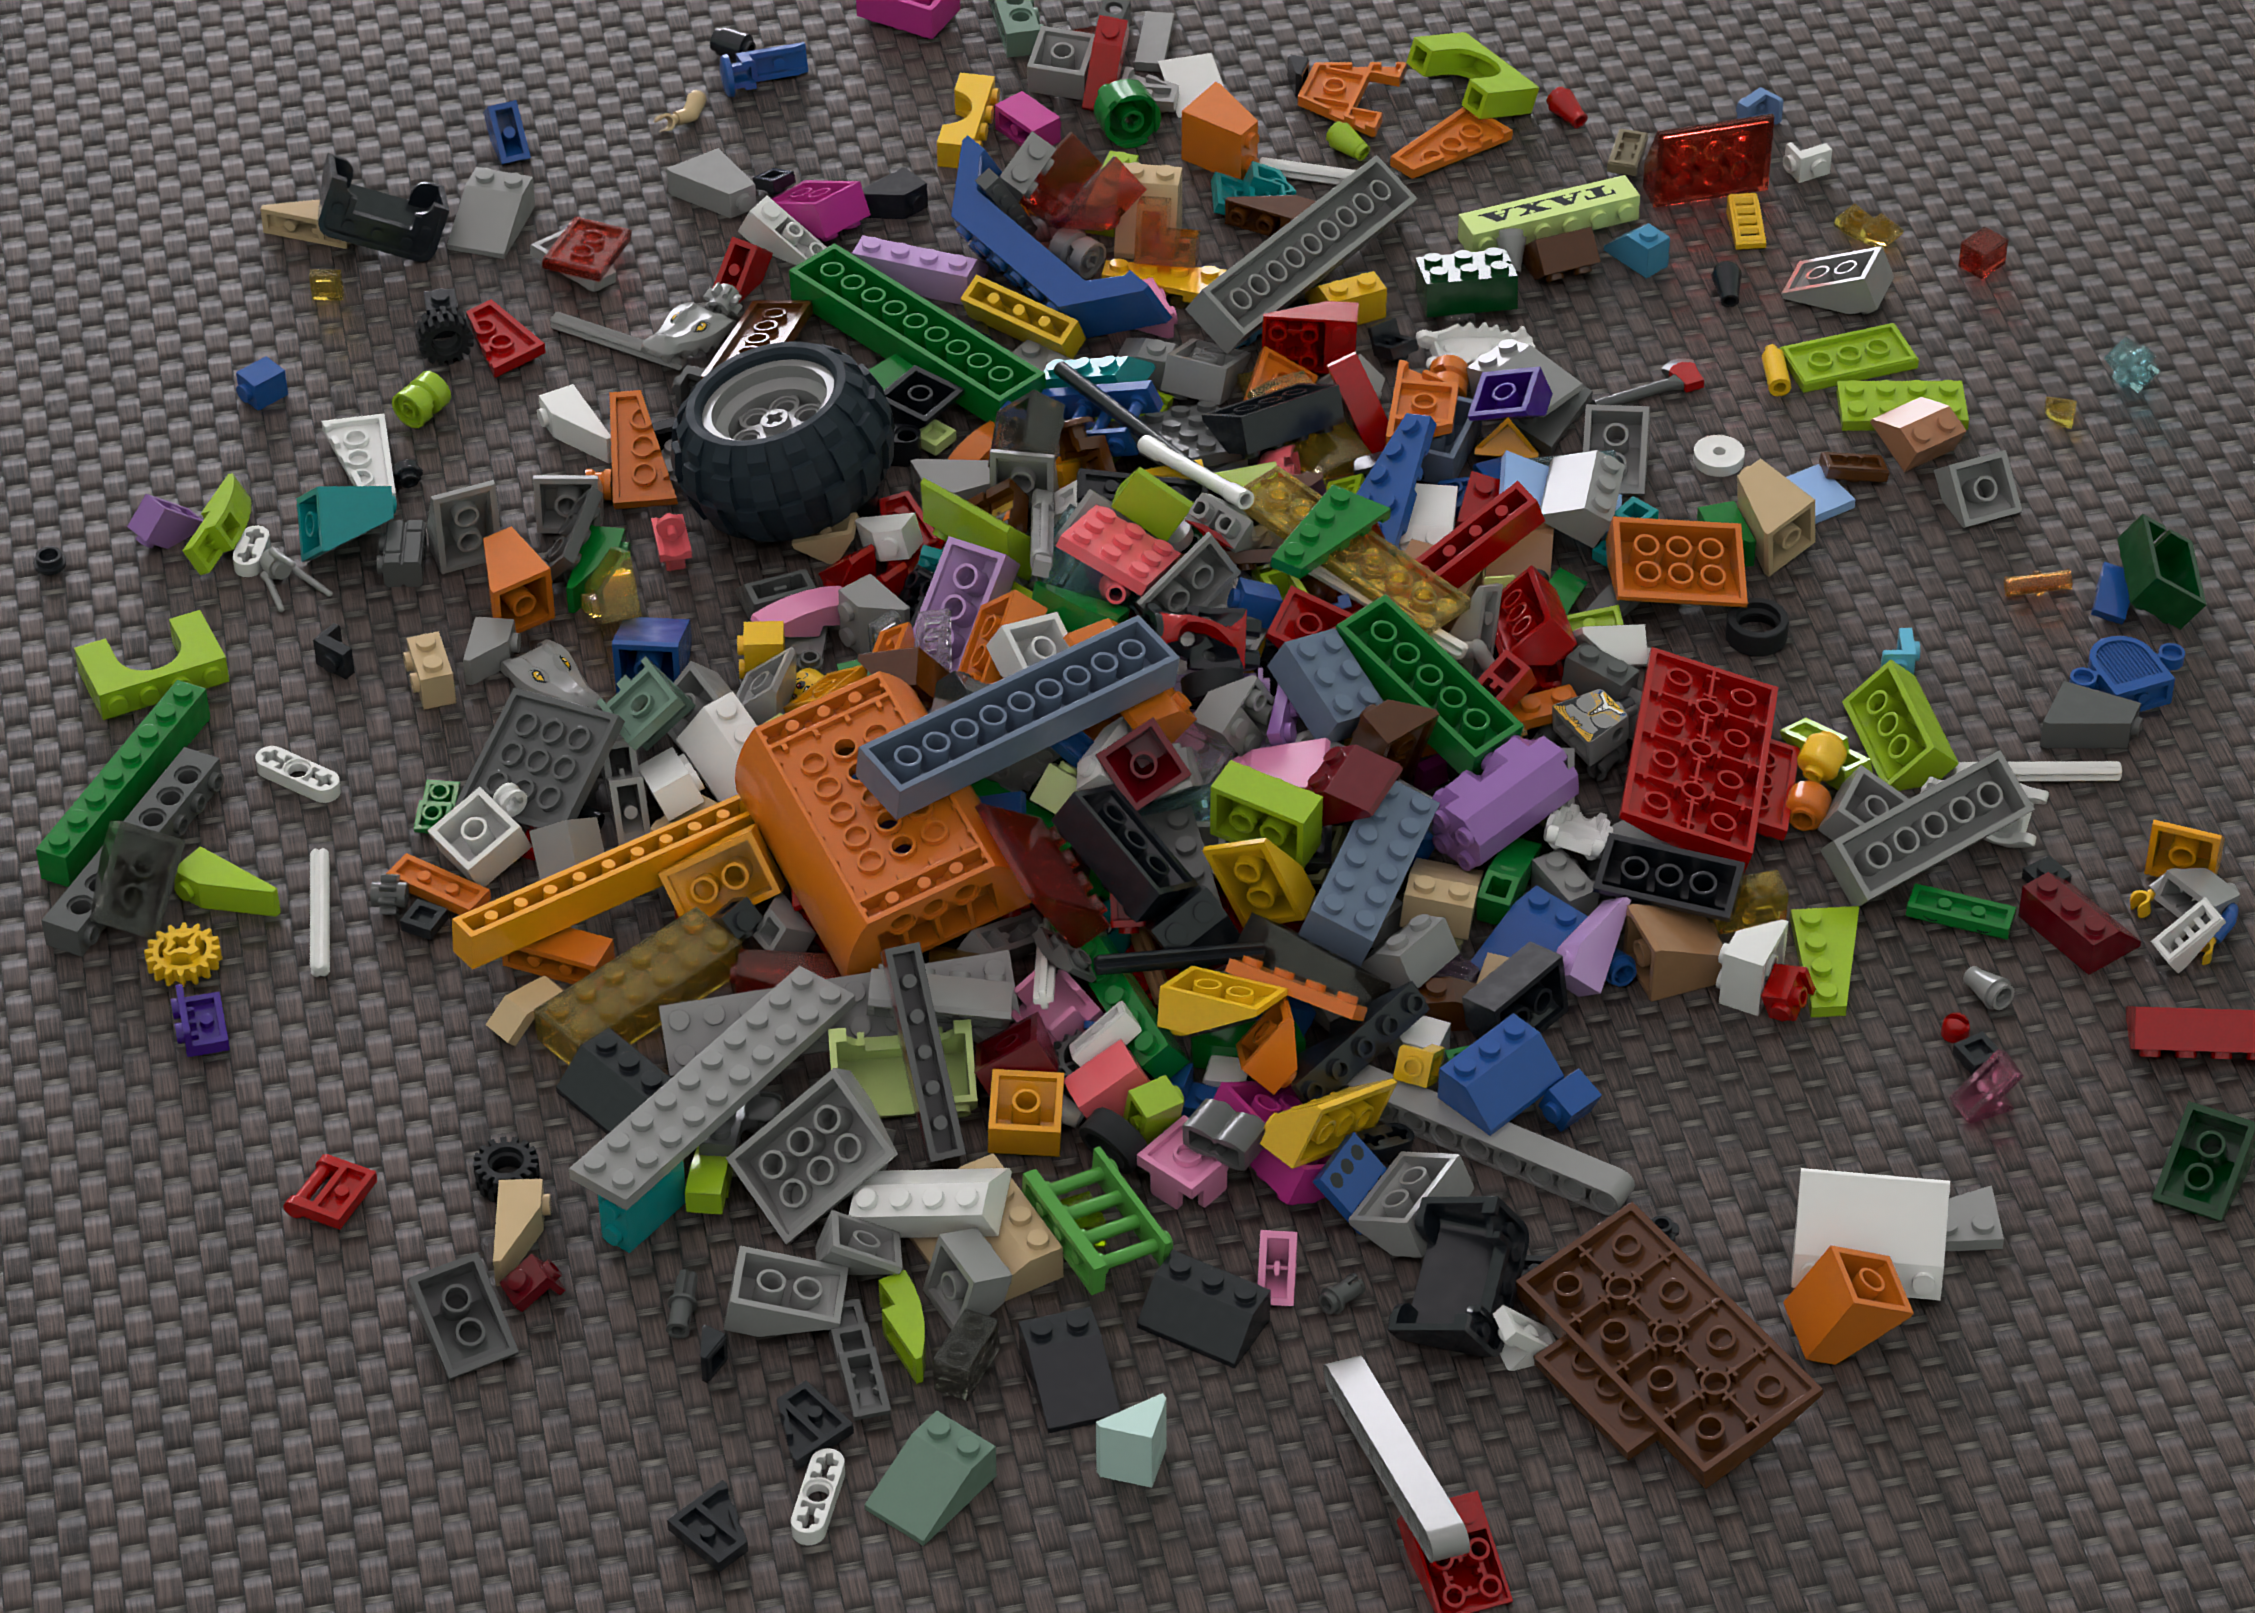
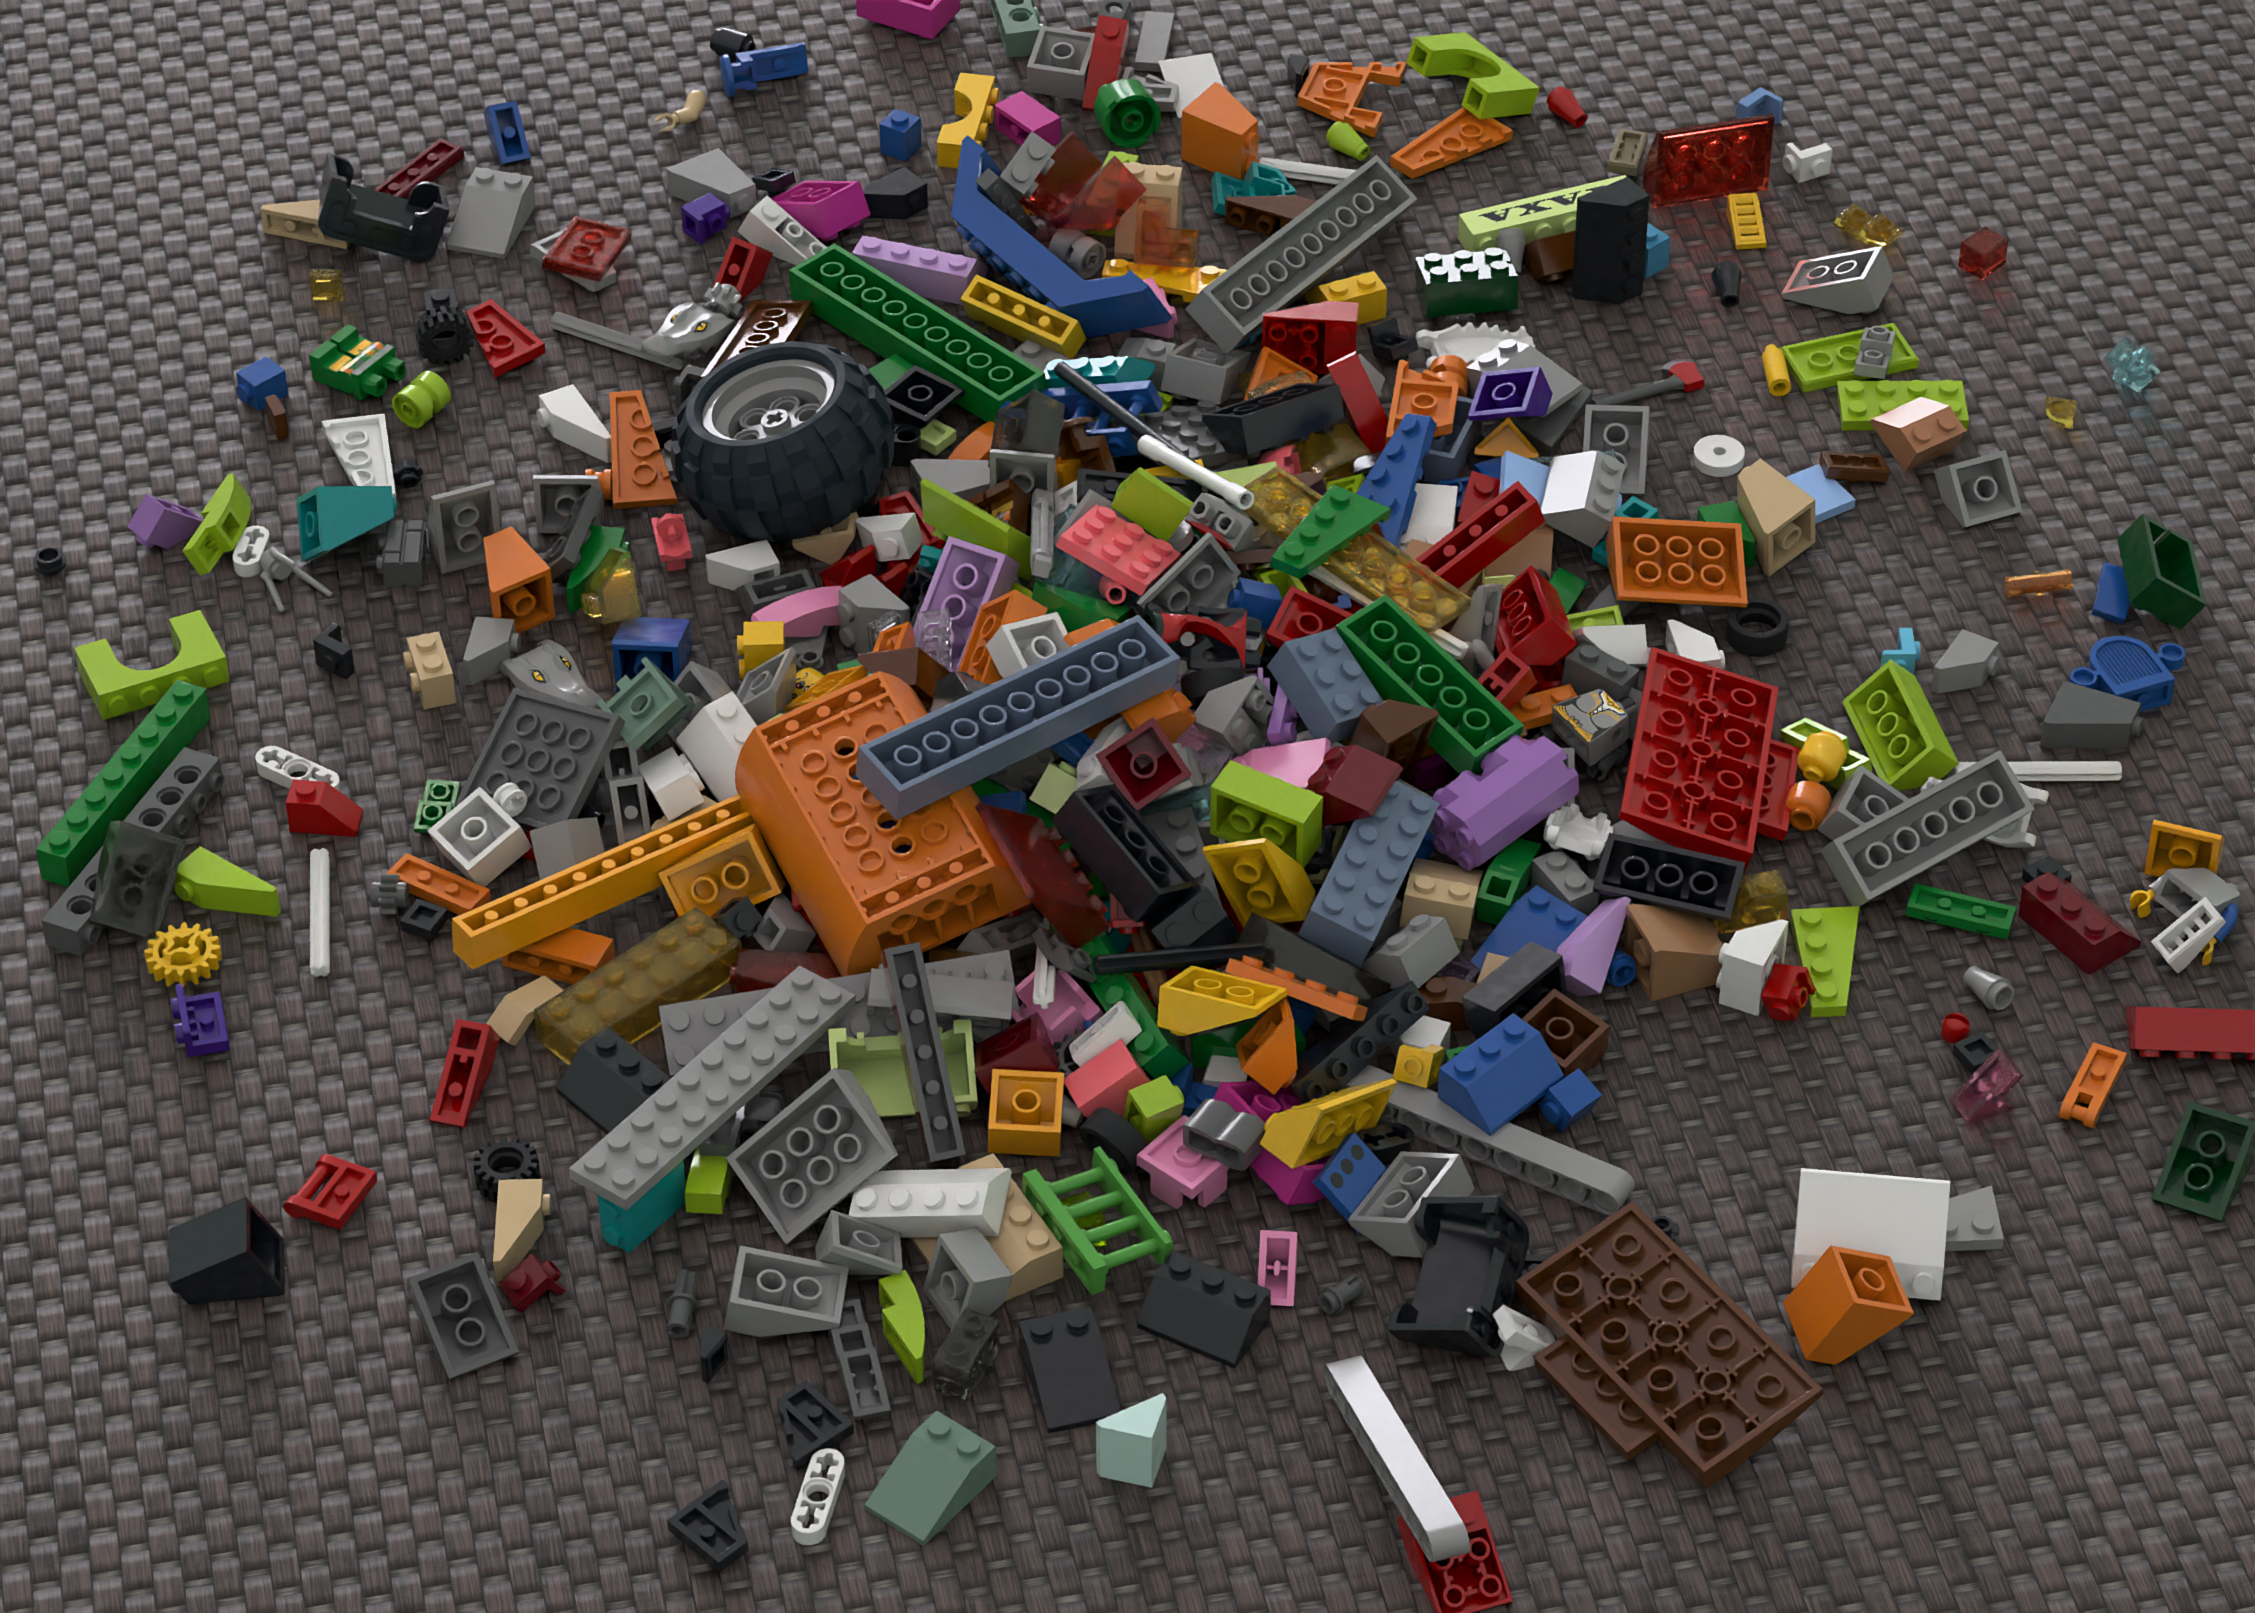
(226, 1256): none -> black slope
(277, 417): none -> reddish brown tile
(321, 809): none -> red slope
(356, 364): none -> green hips
(424, 167): none -> dark red tile
(464, 1072): none -> red slope
(704, 217): none -> dark purple brick
(742, 565): none -> white slope
(900, 135): none -> blue brick
(1570, 1032): none -> reddish brown brick
(1610, 243): none -> black slope
(1693, 644): none -> white slope
(1875, 352): none -> light grey slope
(1966, 663): none -> light grey slope
(2093, 1084): none -> orange plate

